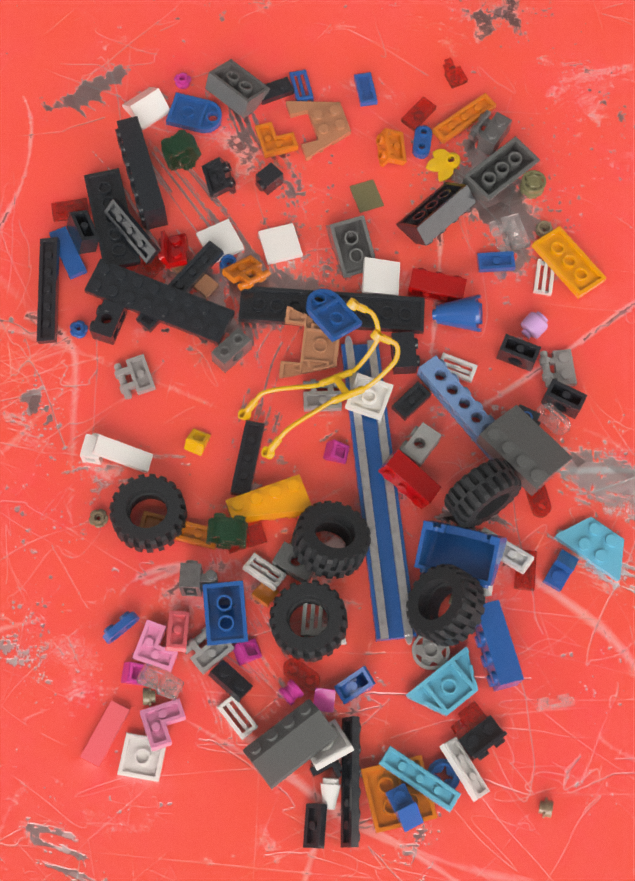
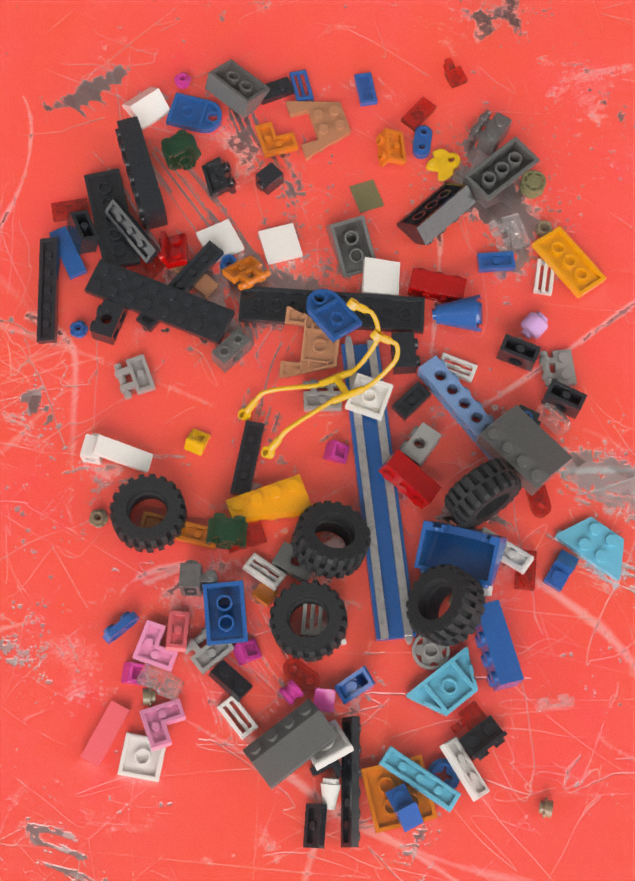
(463, 118): orange plate -> none

